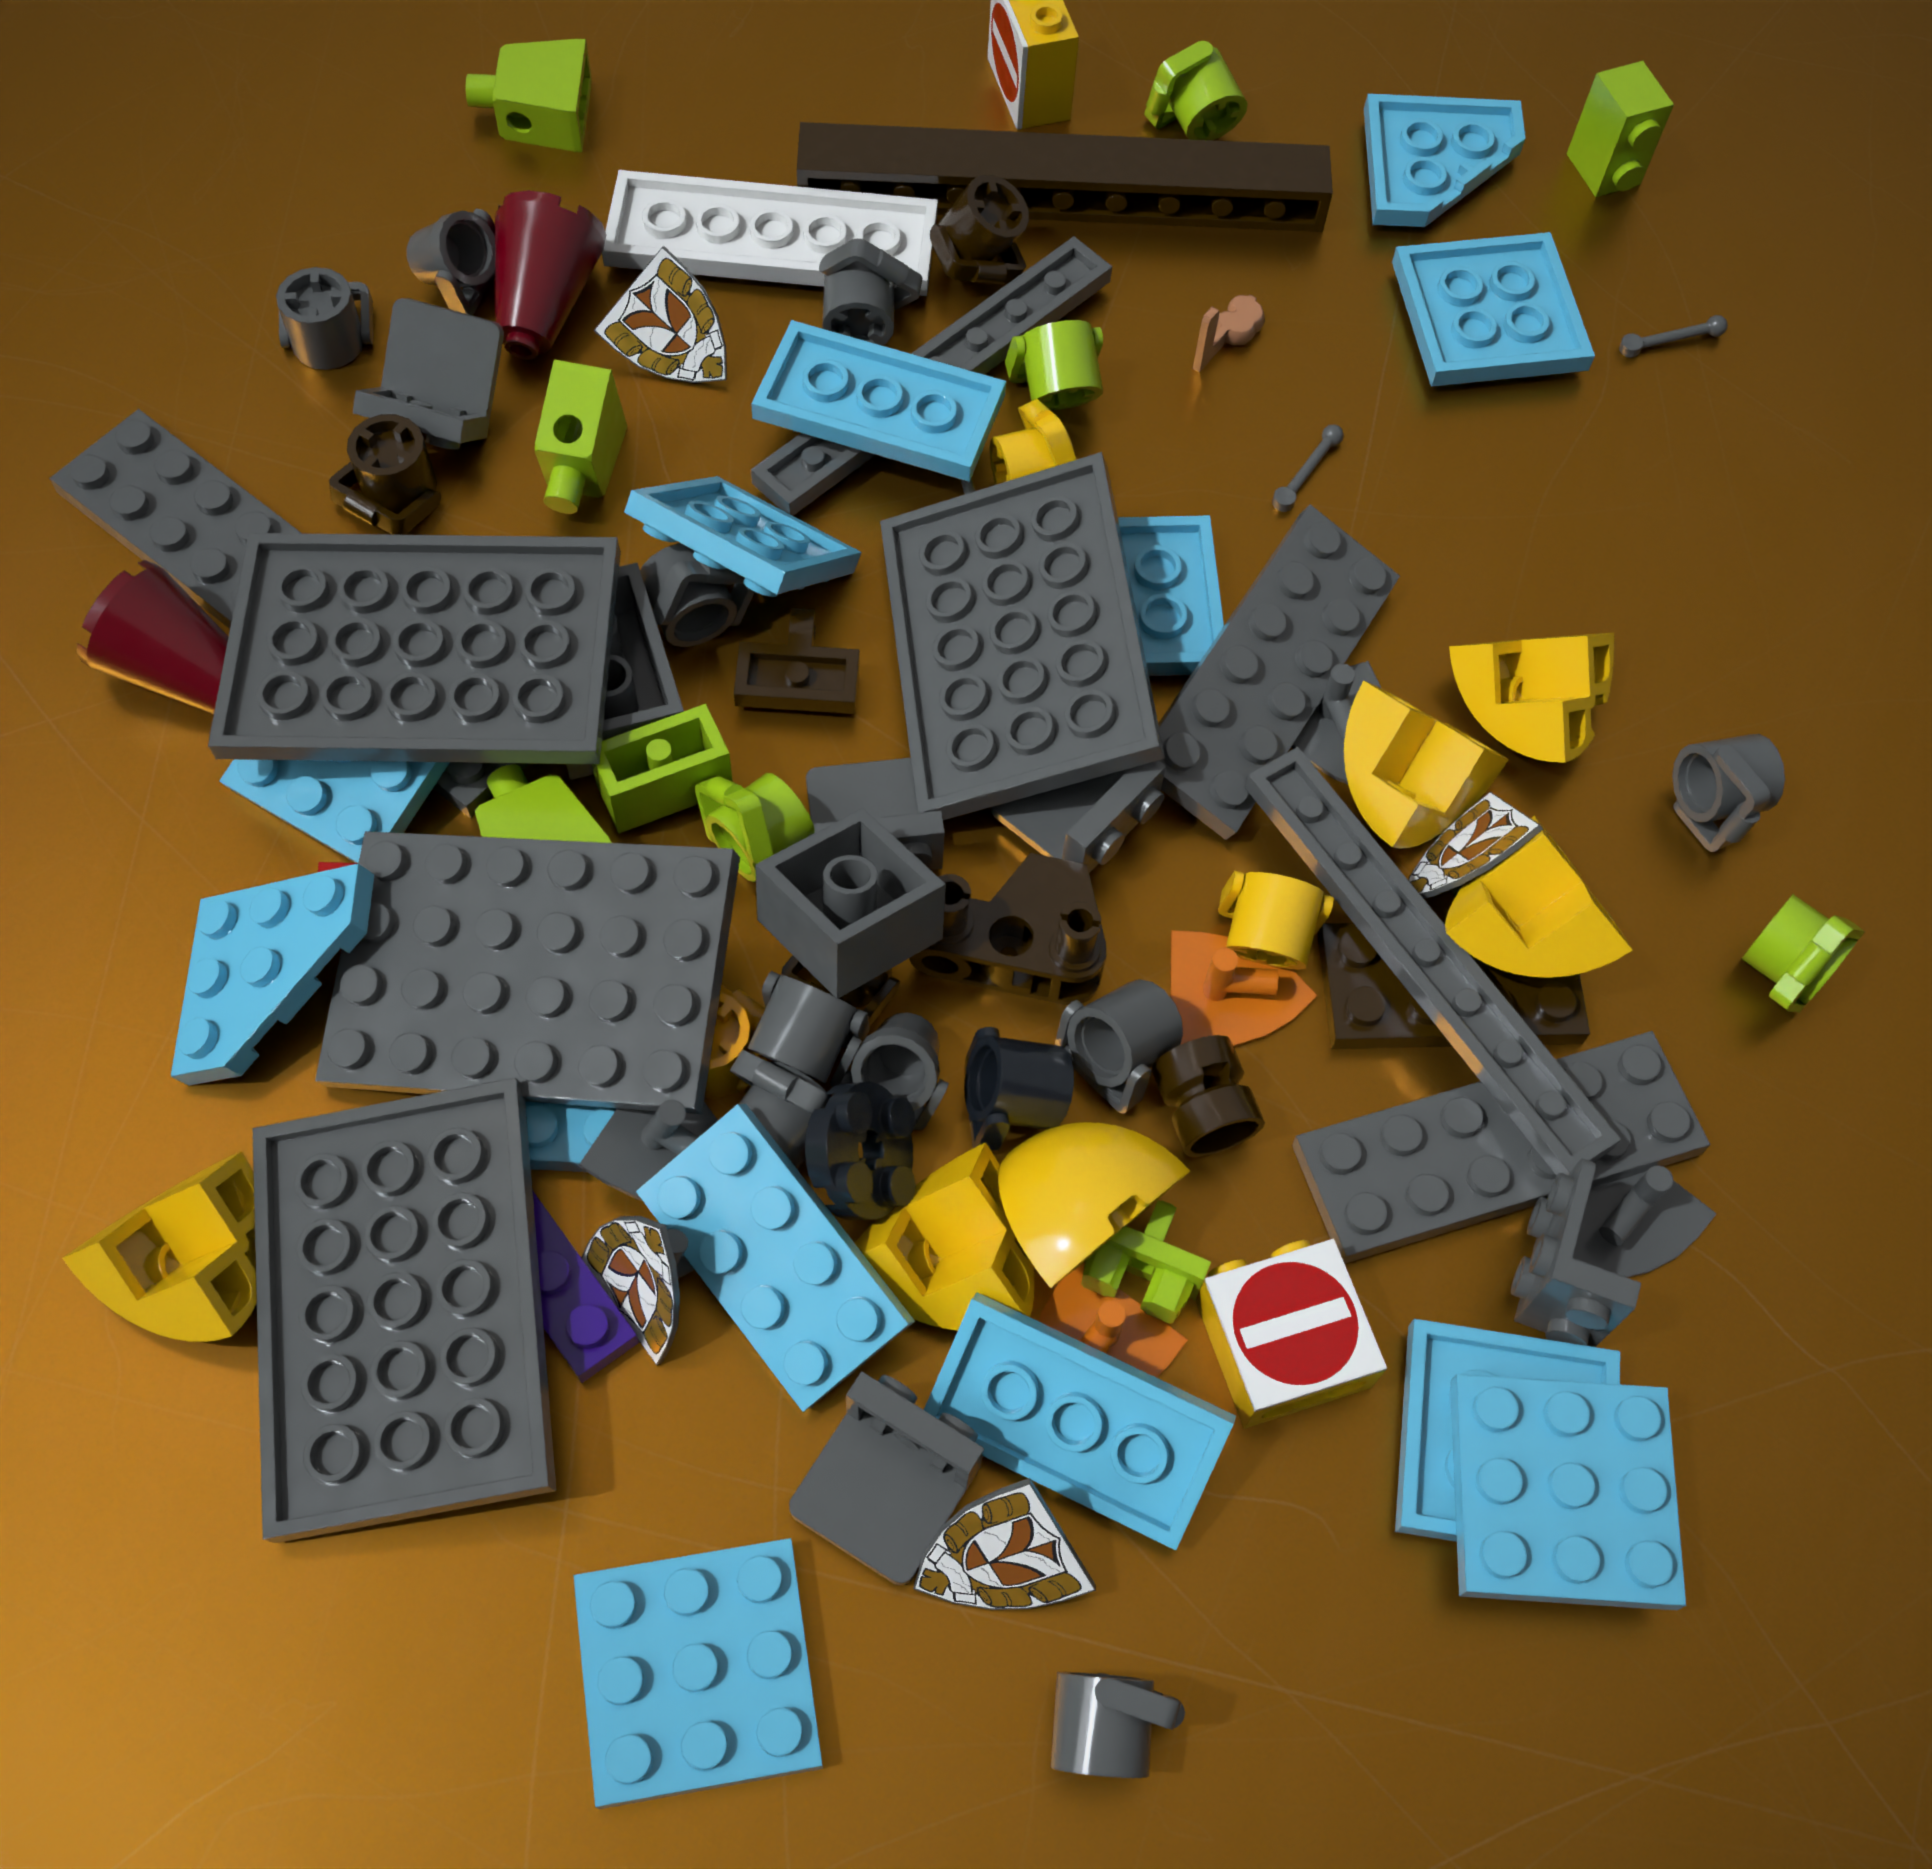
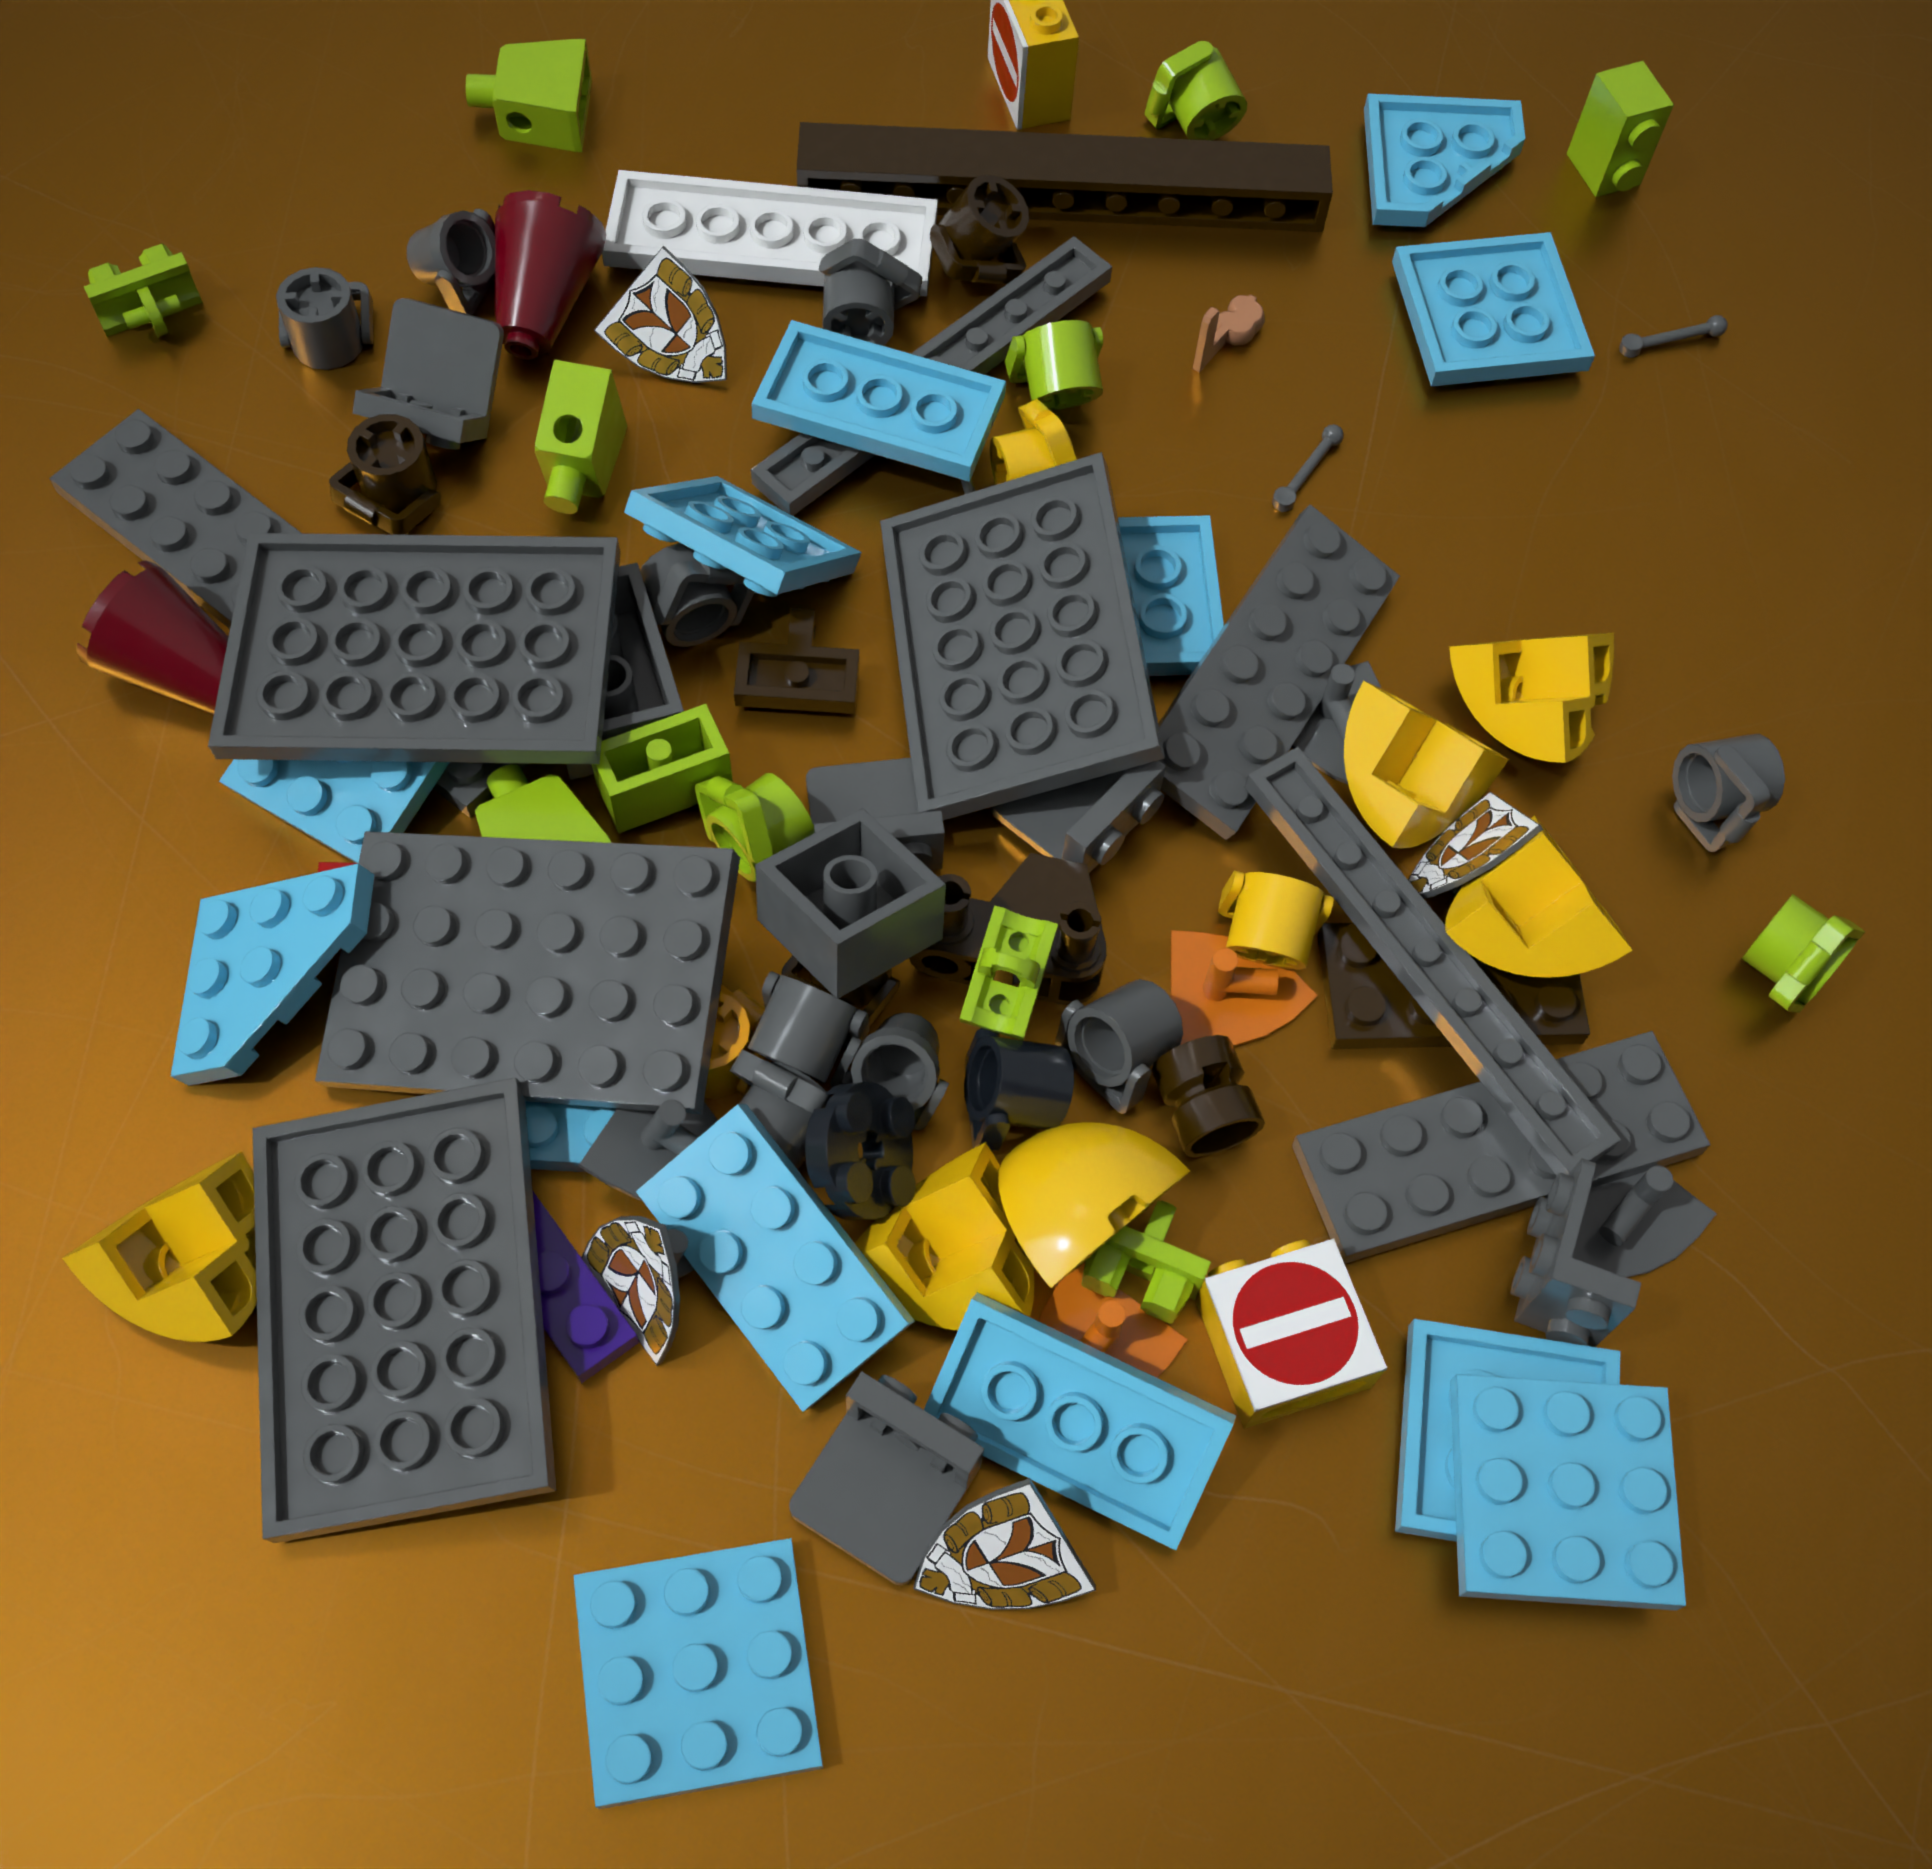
(142, 294): none -> lime hips
(1015, 946): none -> lime hips
(1107, 1723): dark grey piece -> none

